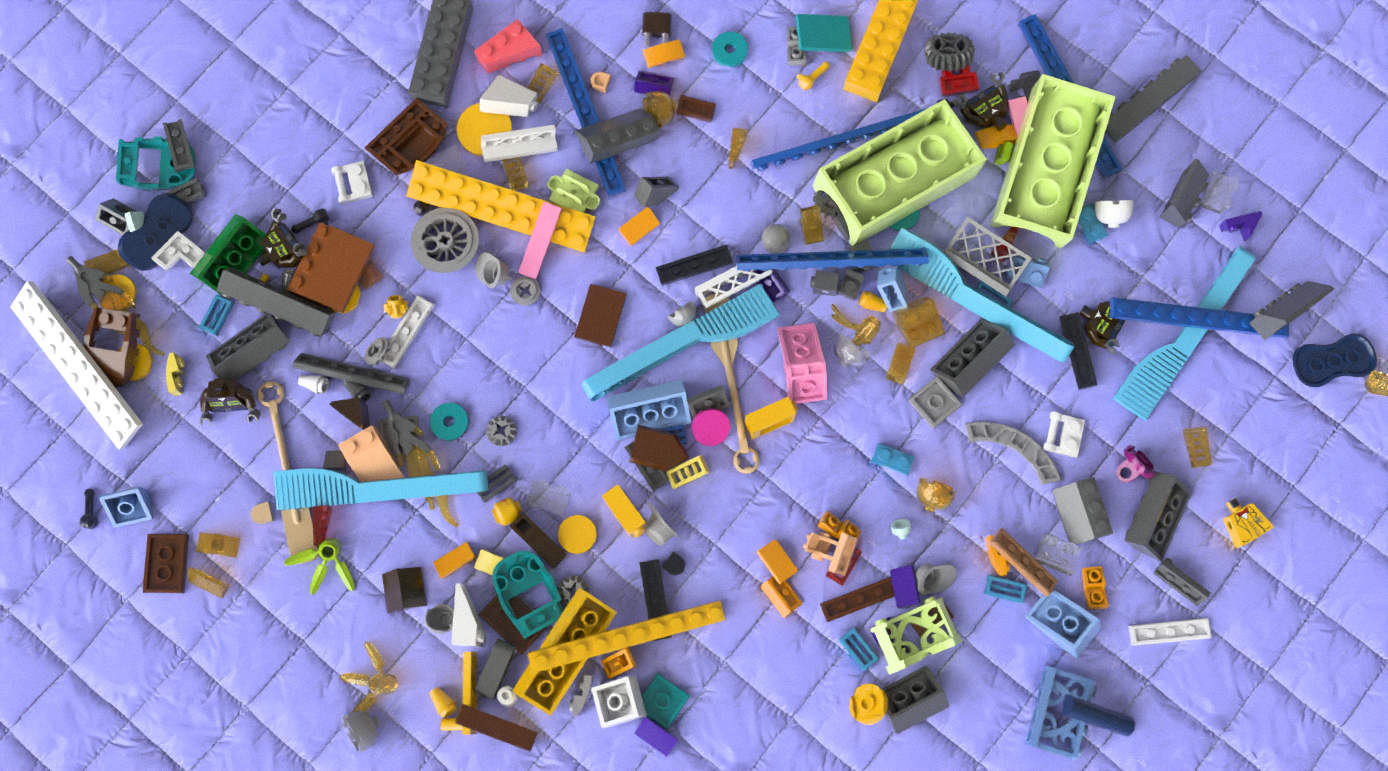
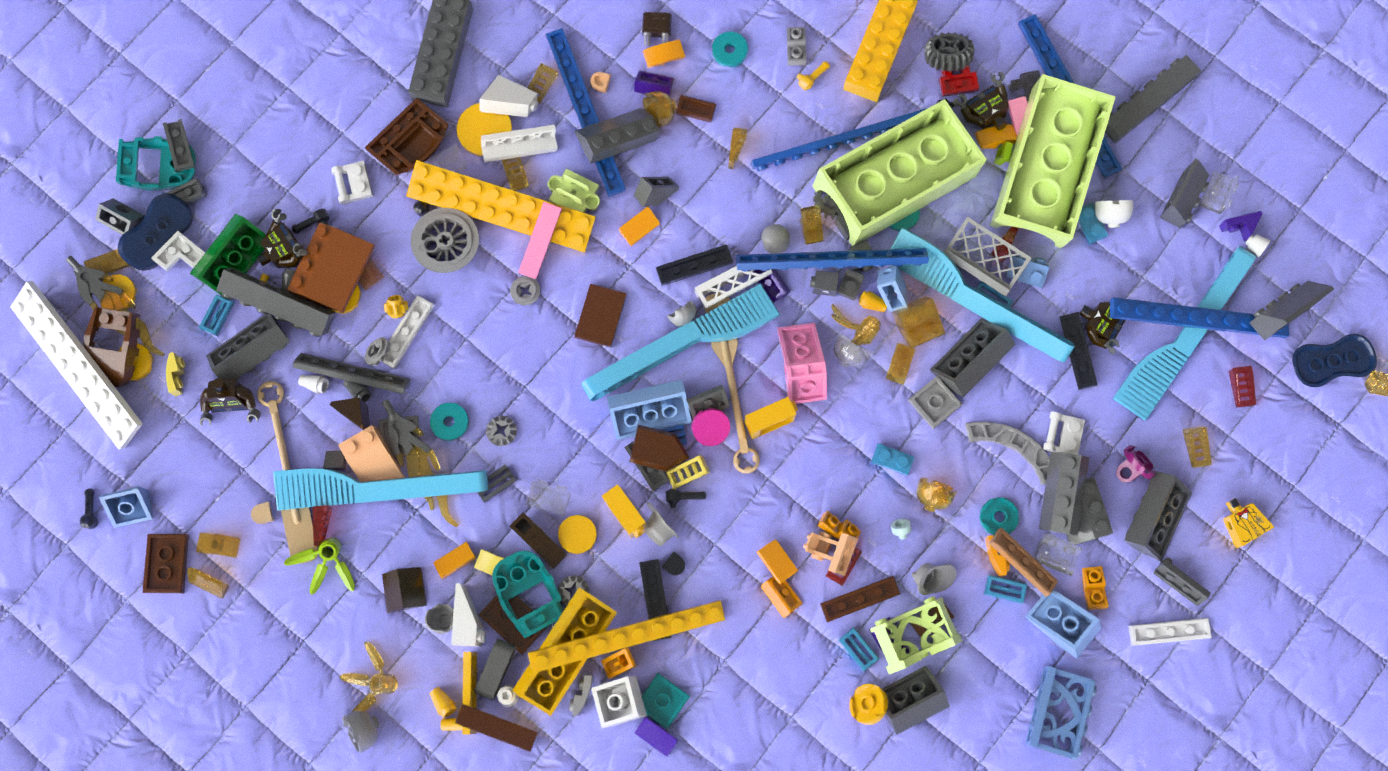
(134, 220): light aqua tile -> none
(491, 270): light grey piece -> none
(506, 511): yellow head -> none
(507, 47): coral wedge -> none
(674, 496): none -> black piece
(823, 33): teal tile -> none
(905, 587): dark purple slope -> none
(1001, 505): none -> teal tile
(1064, 493): none -> dark grey slope
(1097, 715): dark blue brick -> none
(1249, 378): none -> clear red slope
(1257, 244): none -> white hat

